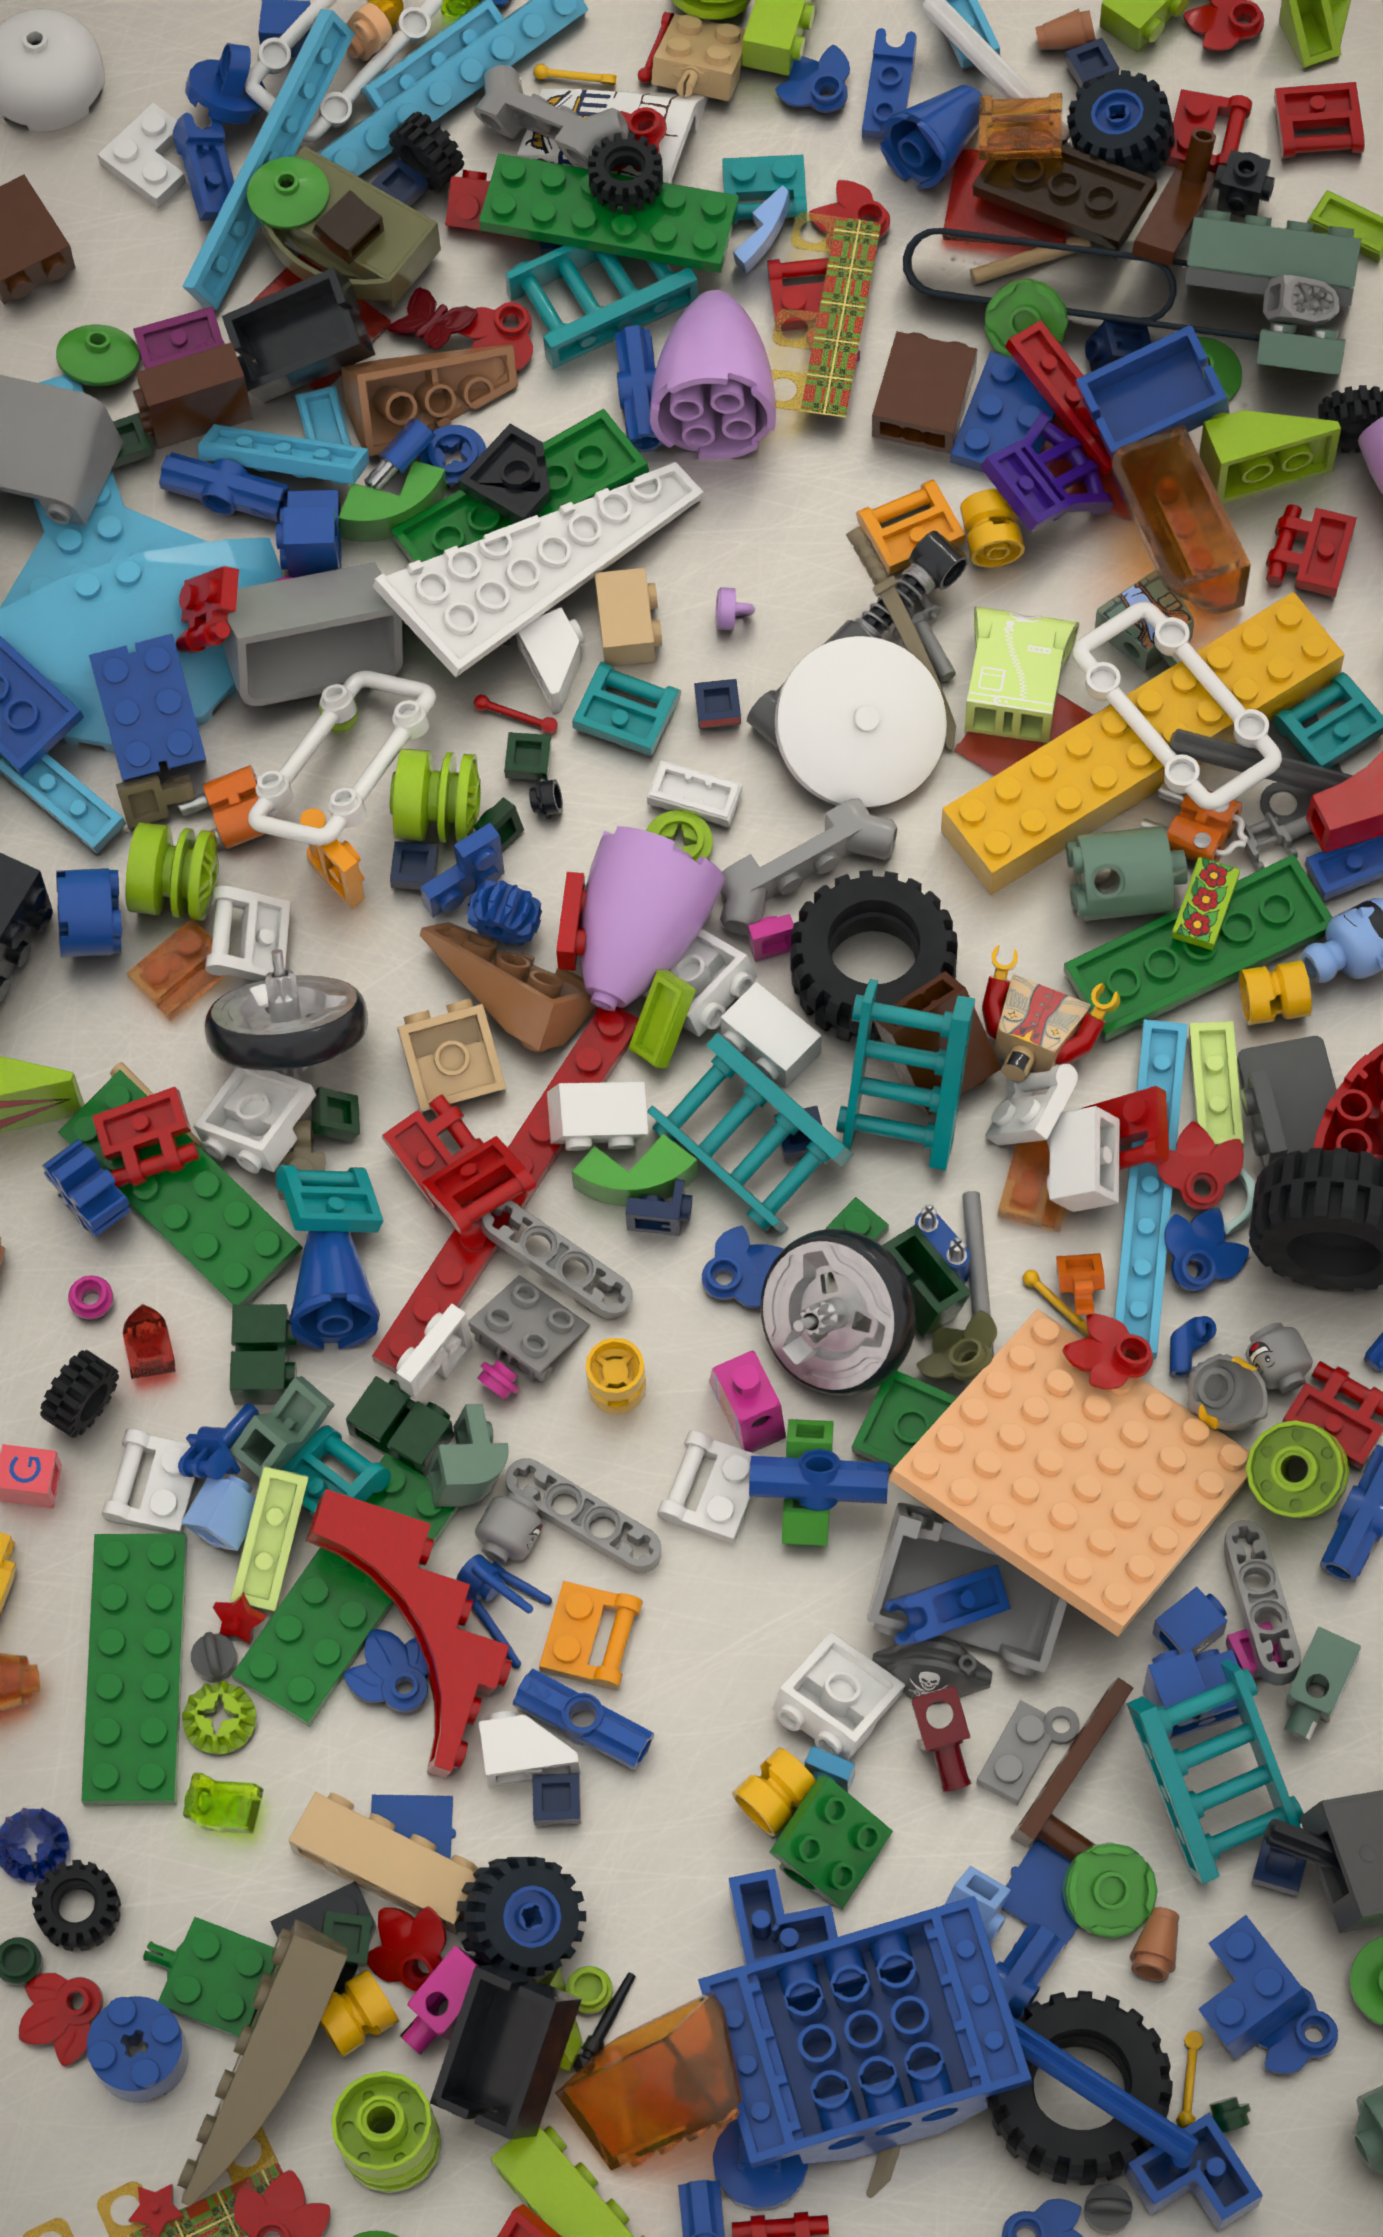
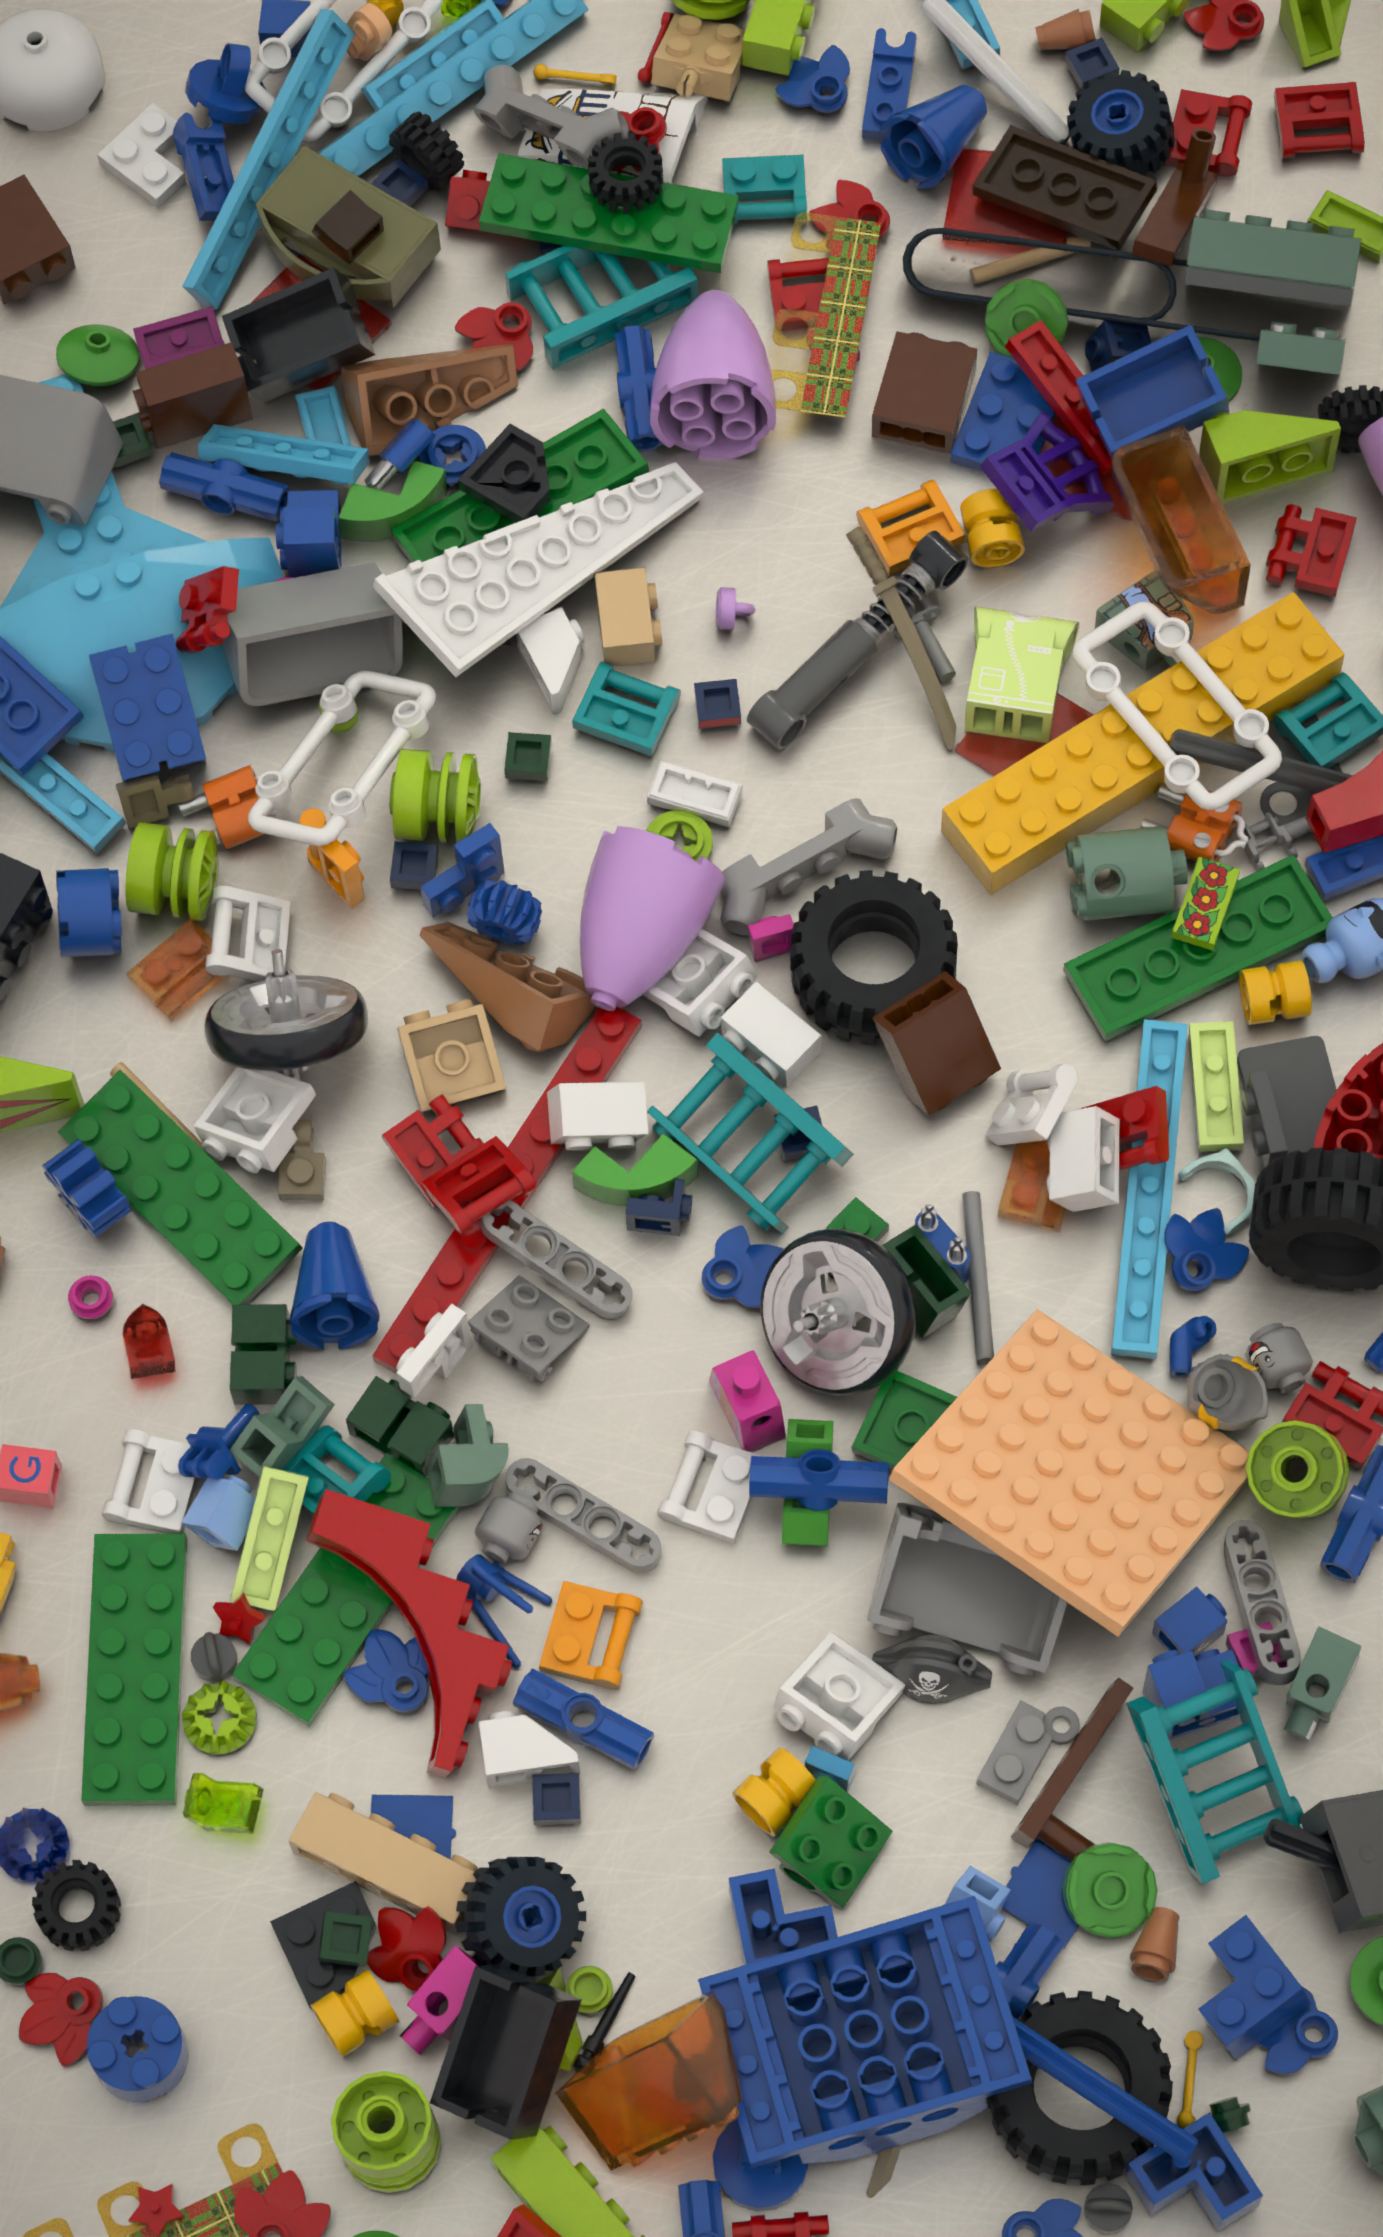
(79, 1393): black tyre -> none
(141, 1125): red plate -> none
(213, 1976): green plate -> none
(269, 2051): dark tan wedge -> none
(288, 206): bright green dish -> none
(330, 1199): teal plate -> none
(335, 1114): dark green plate -> none
(432, 323): dark red piece -> none
(498, 1379): dark pink plate -> none
(505, 821): dark green plate -> none
(546, 798): black plate -> none
(548, 725): red hinge -> none
(570, 936): red plate -> none
(615, 1365): yellow wheel -> none
(662, 1018): lime tile -> none
(769, 219): light blue slope -> none
(860, 722): white dish -> none
(944, 1741): dark red bracket -> none
(946, 1063): teal fence -> none
(950, 1604): blue plate -> none
(961, 1351): olive plate -> none
(1022, 135): clear orange plate -> none
(1032, 1279): yellow hinge -> none
(1038, 1024): torso -> none
(1081, 1277): orange plate -> none
(1108, 1353): red plate -> none
(1200, 1159): red plate -> none
(1243, 183): black brick -> none
(1278, 1870): dark blue plate -> none
(1300, 301): light grey rock -> none

